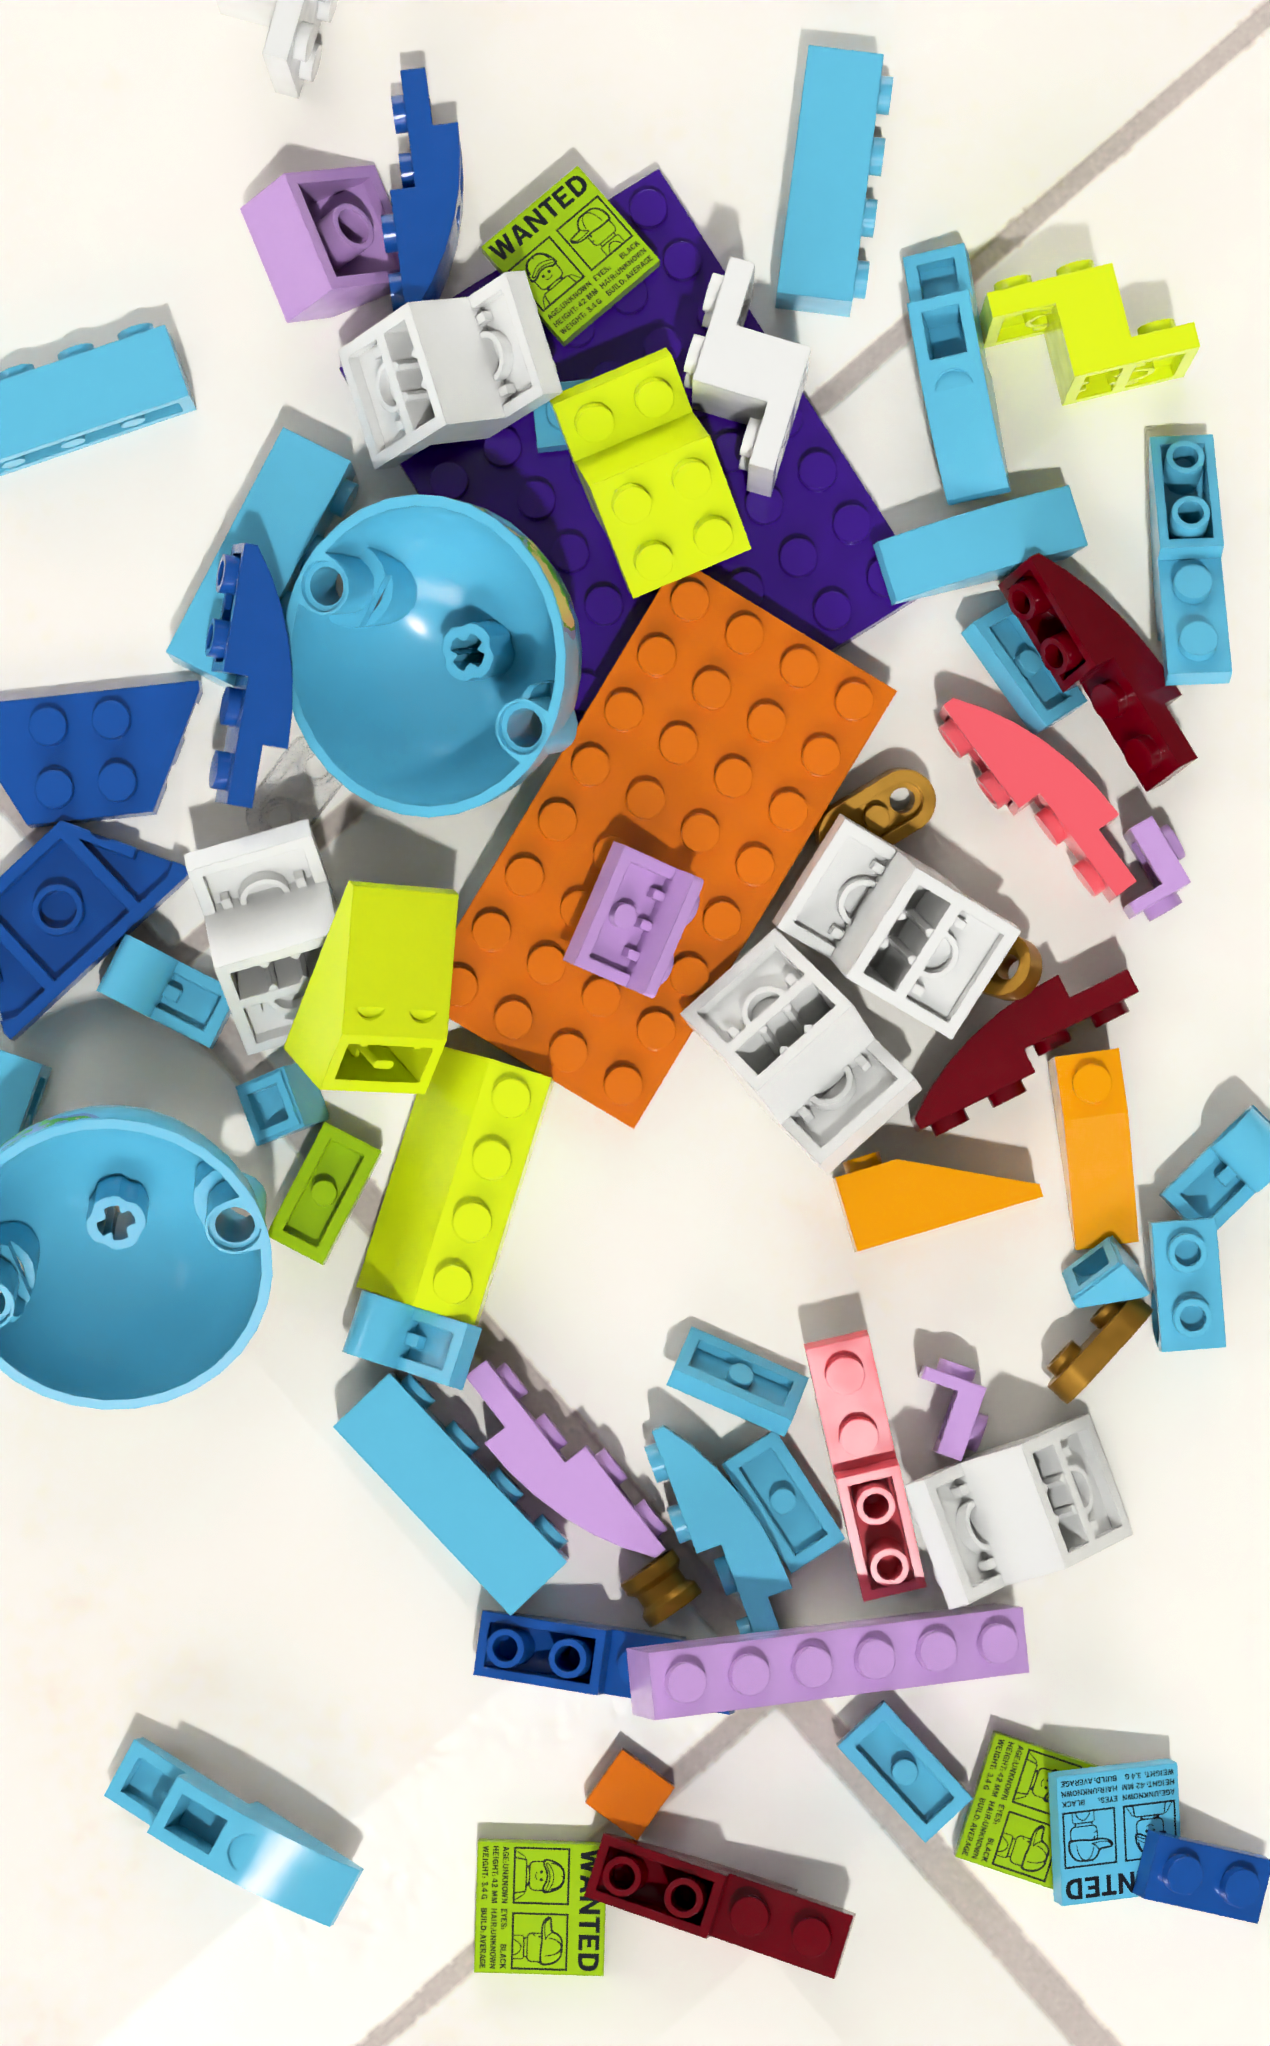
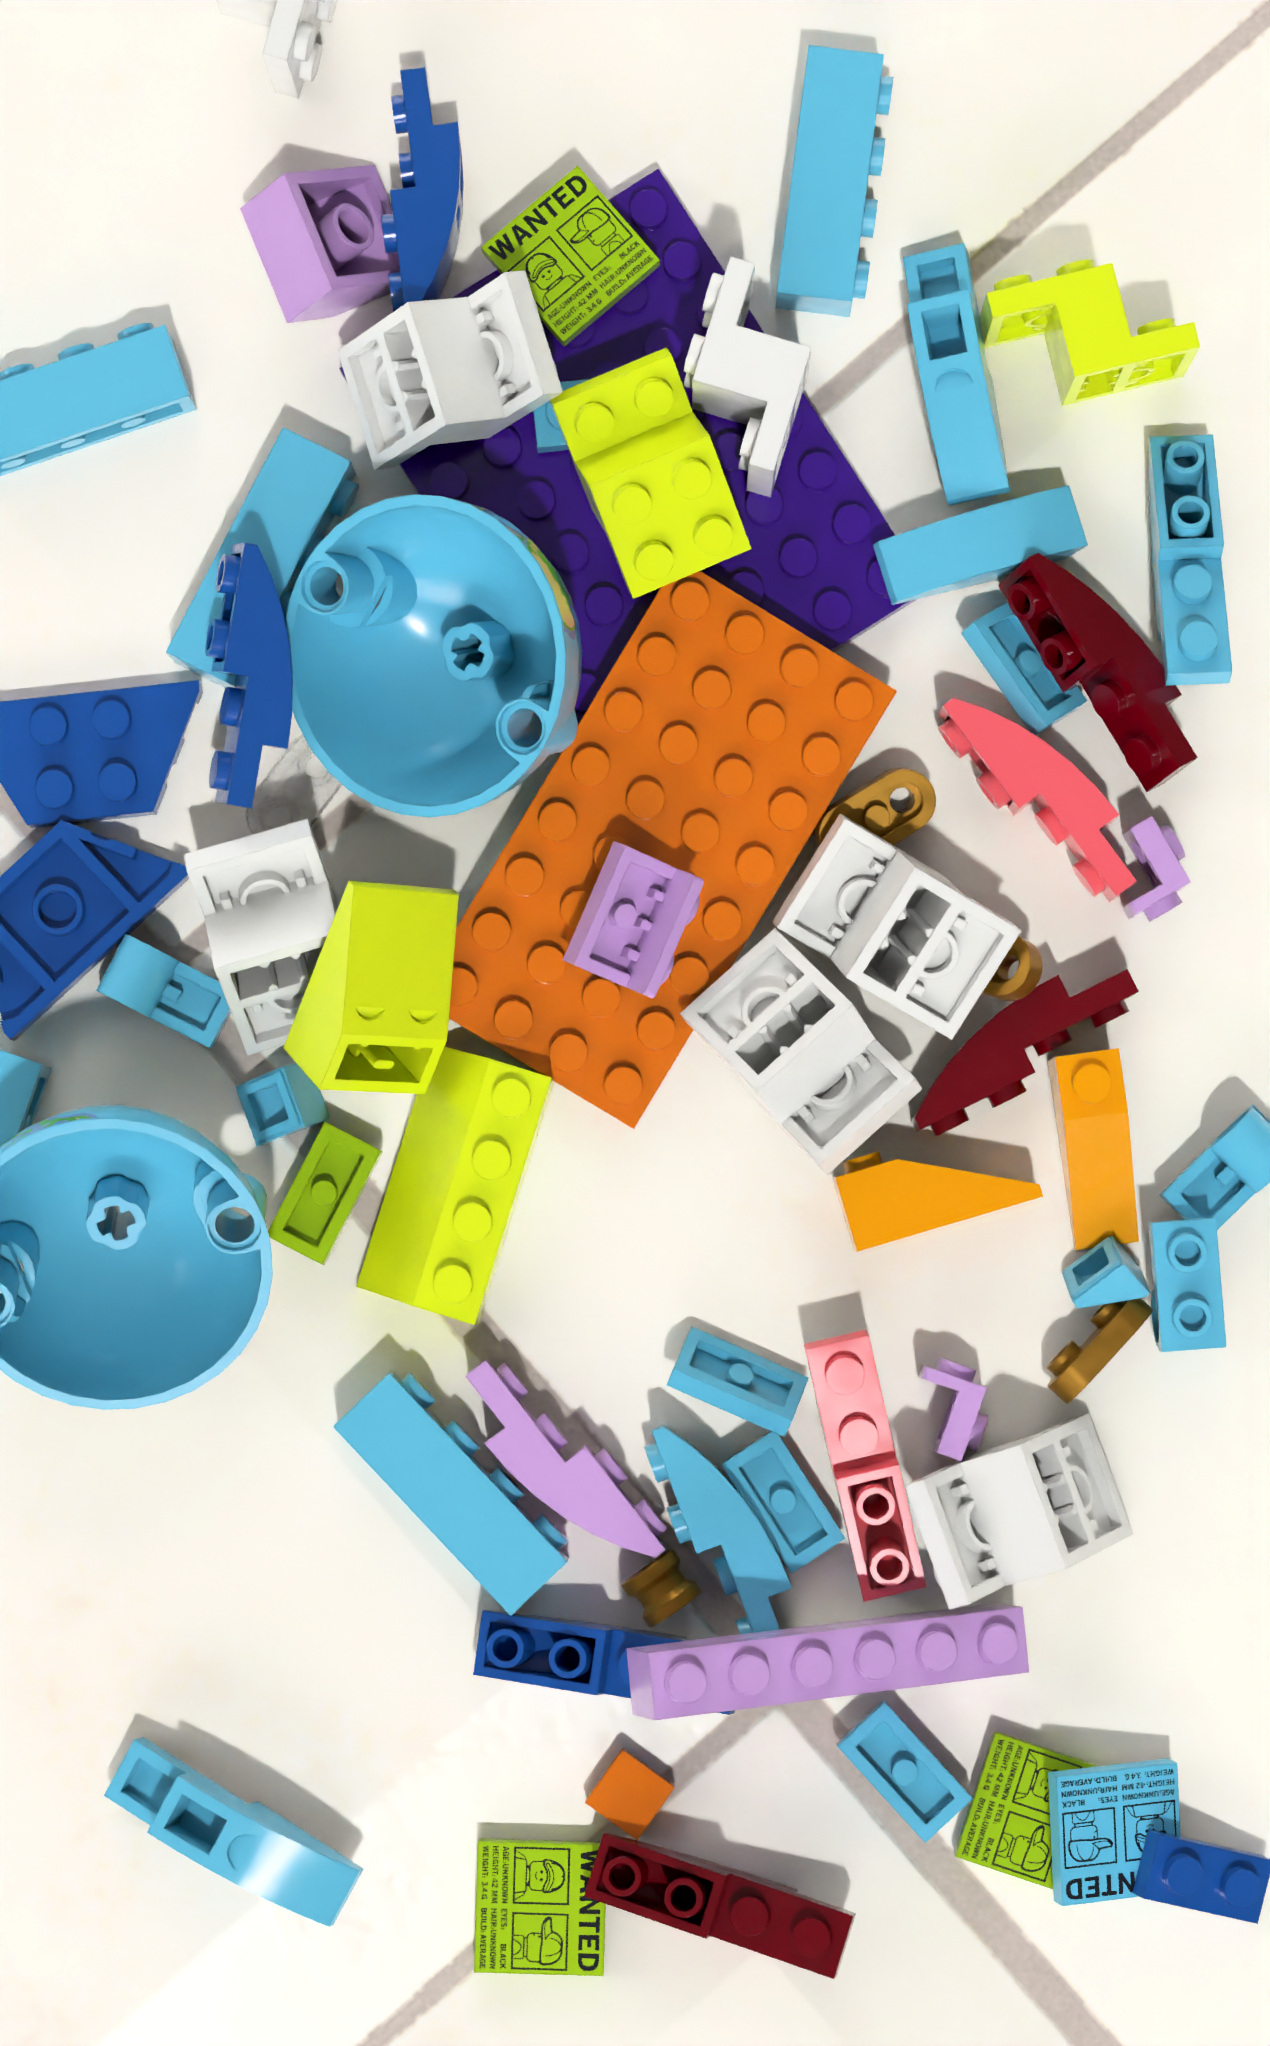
(412, 1340): medium azure plate -> none

